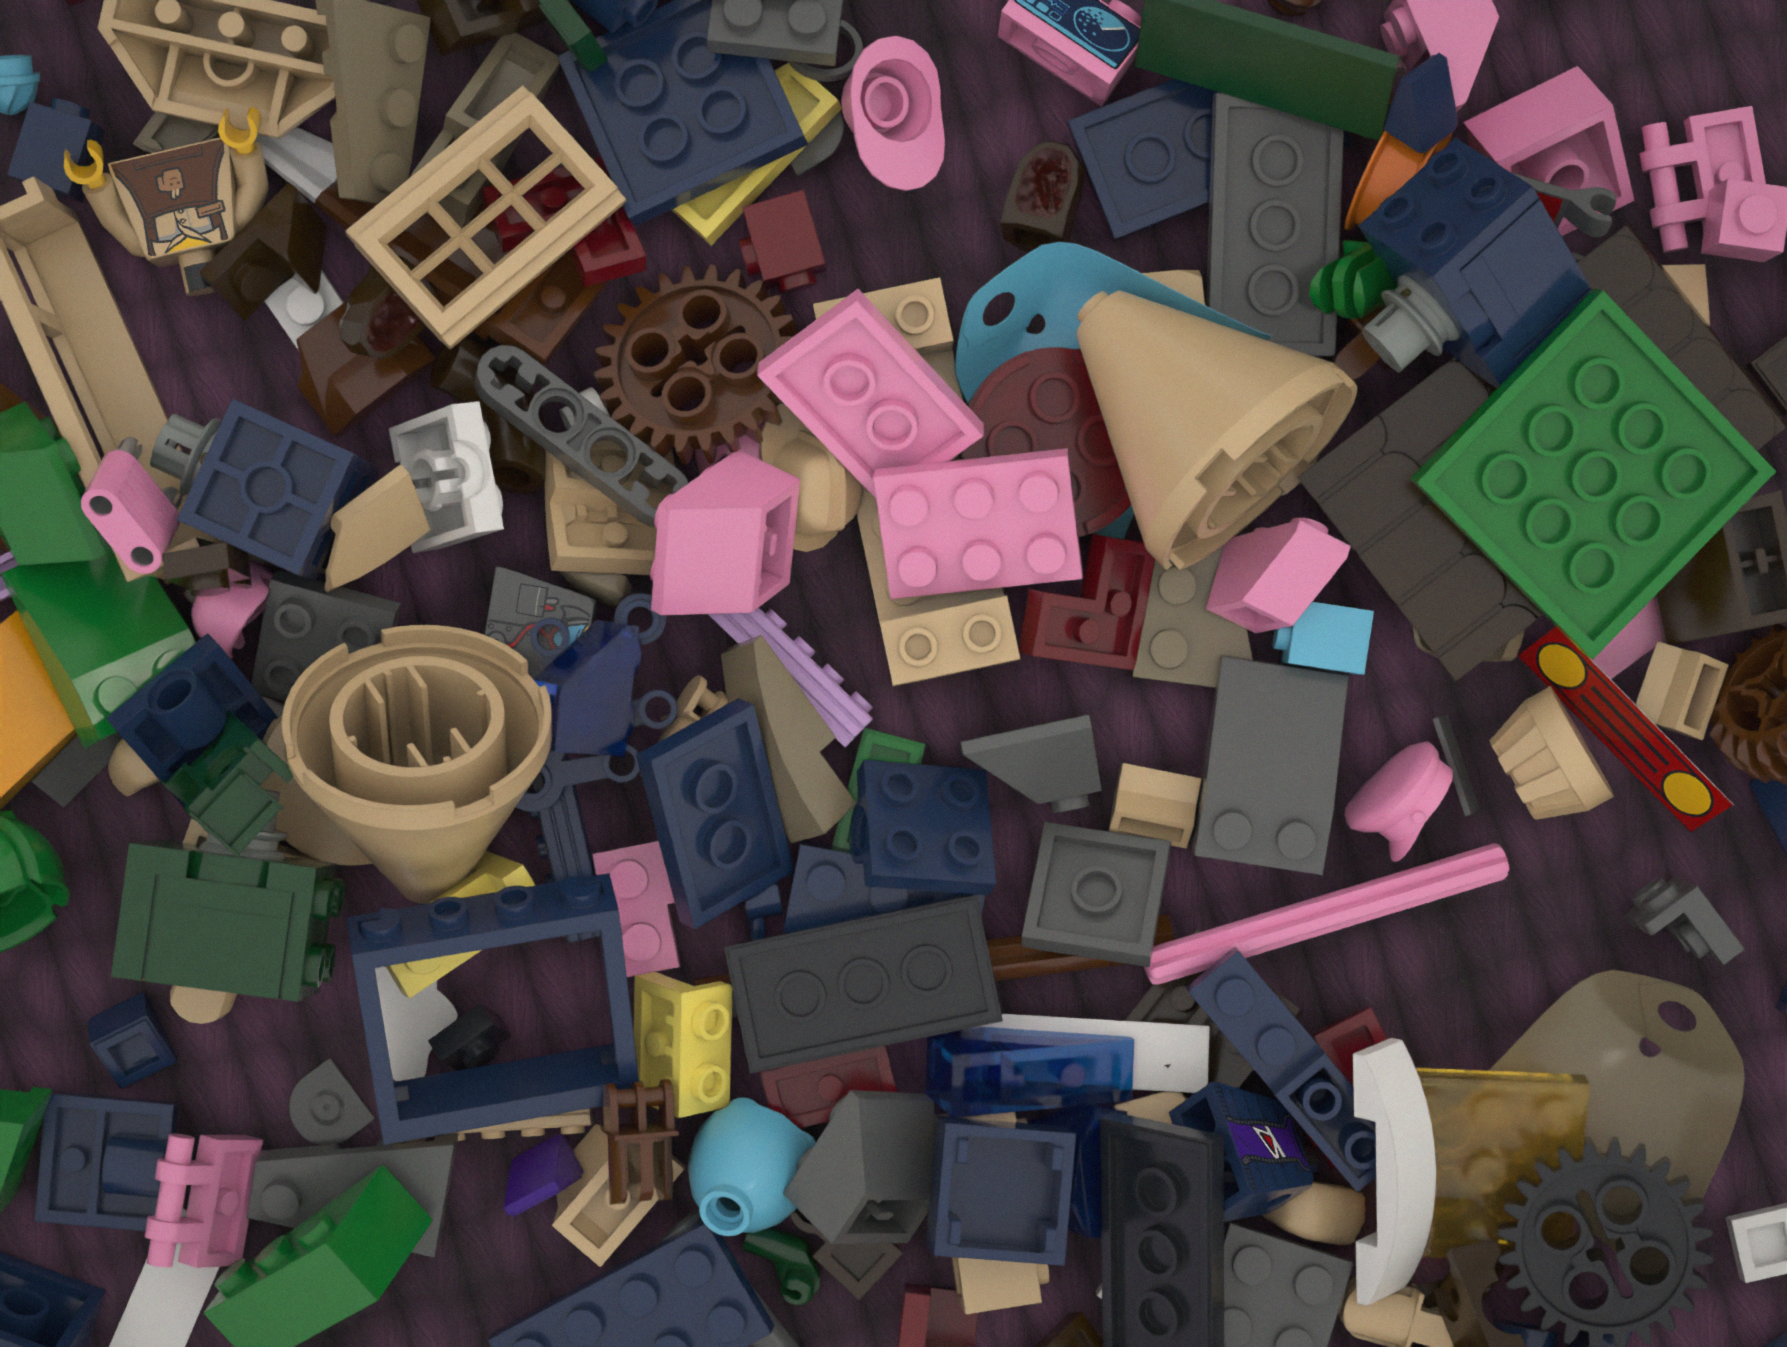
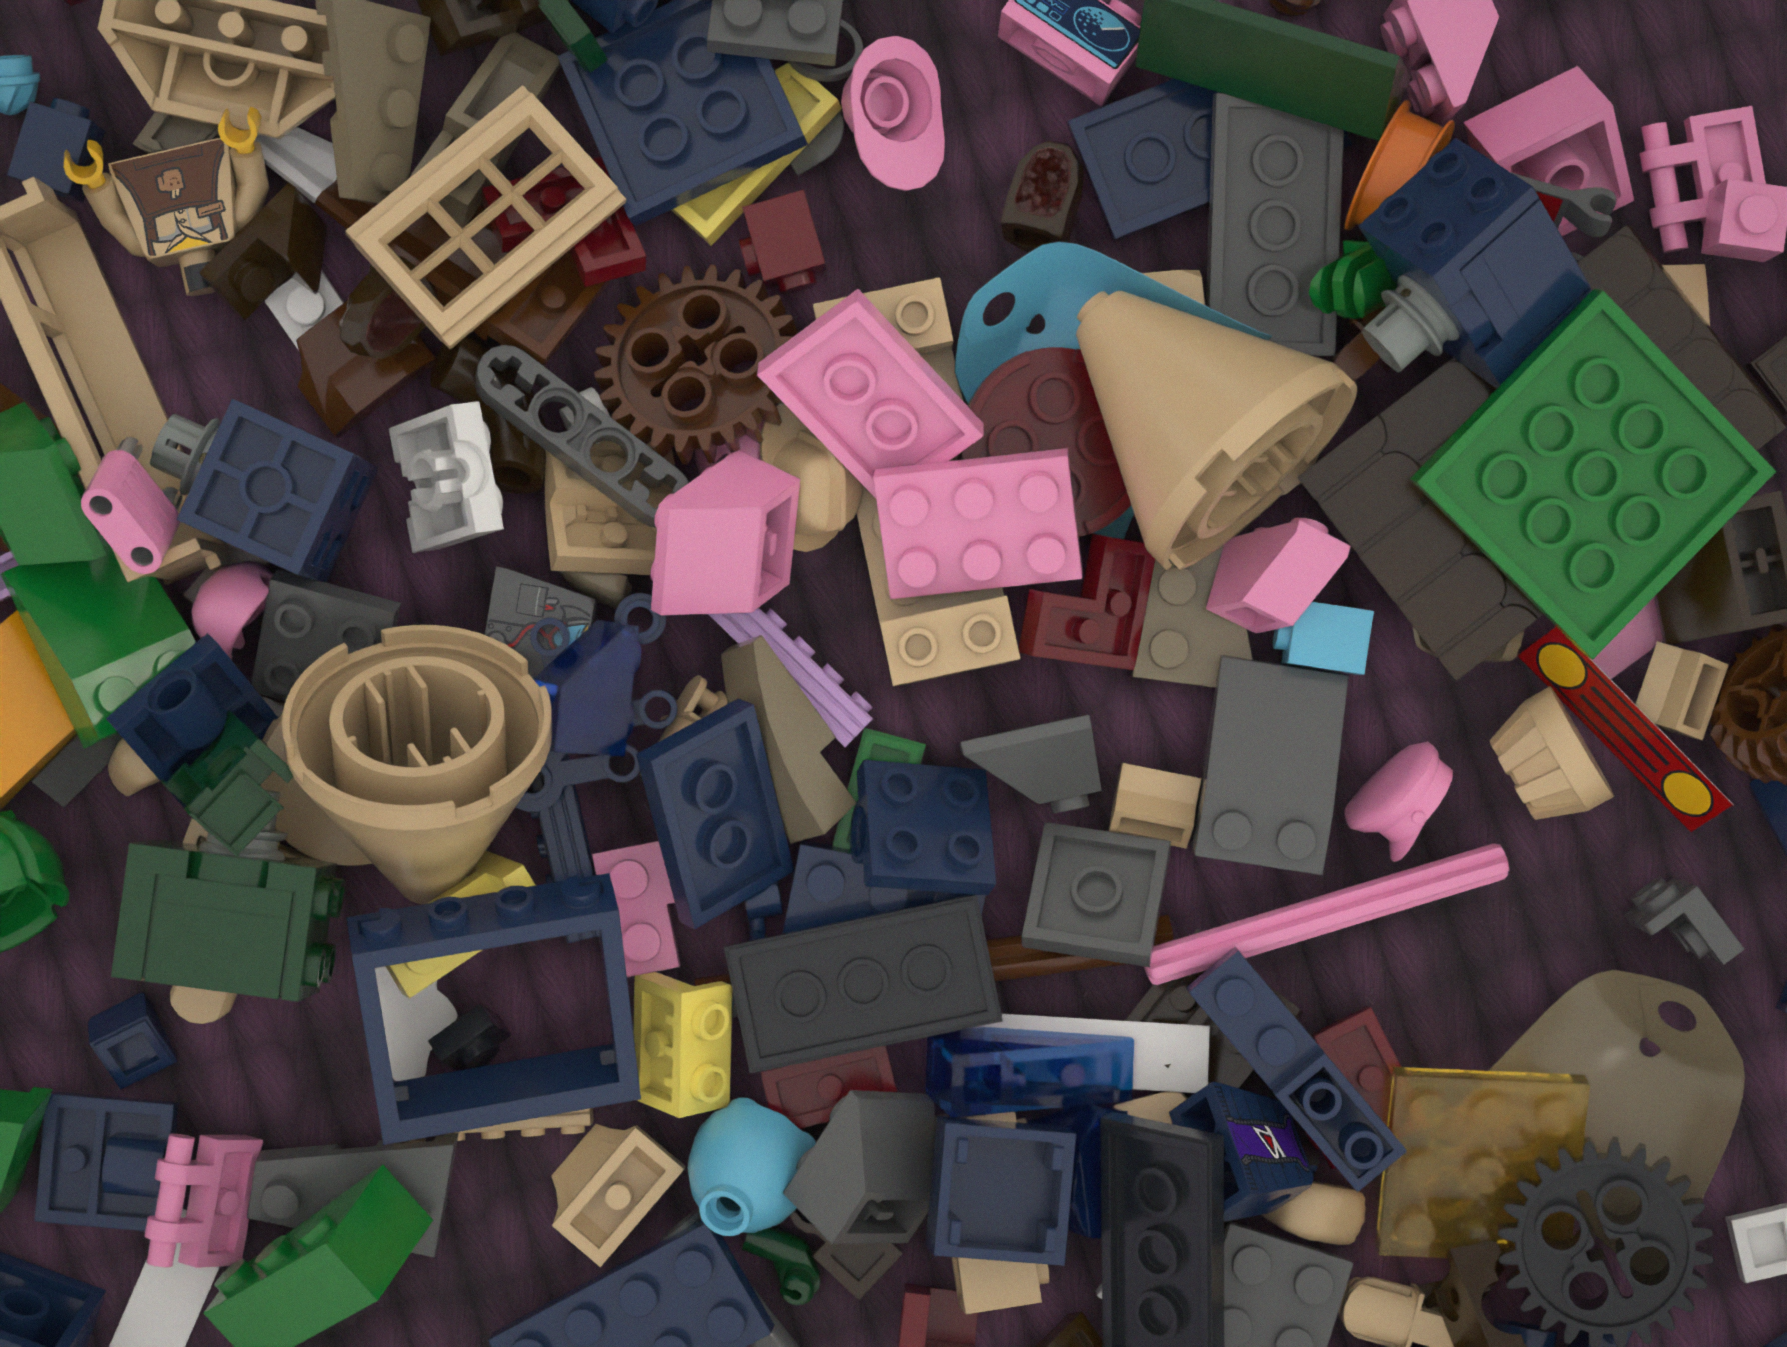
(208, 569): dark brown plate -> none
(327, 1106): dark grey piece -> none
(375, 528): tan slope -> none
(541, 1174): dark purple slope -> none
(642, 1141): reddish brown arm -> none
(1393, 1097): white slope -> none
(1423, 106): dark blue slope -> none
(1456, 763): dark grey window -> none

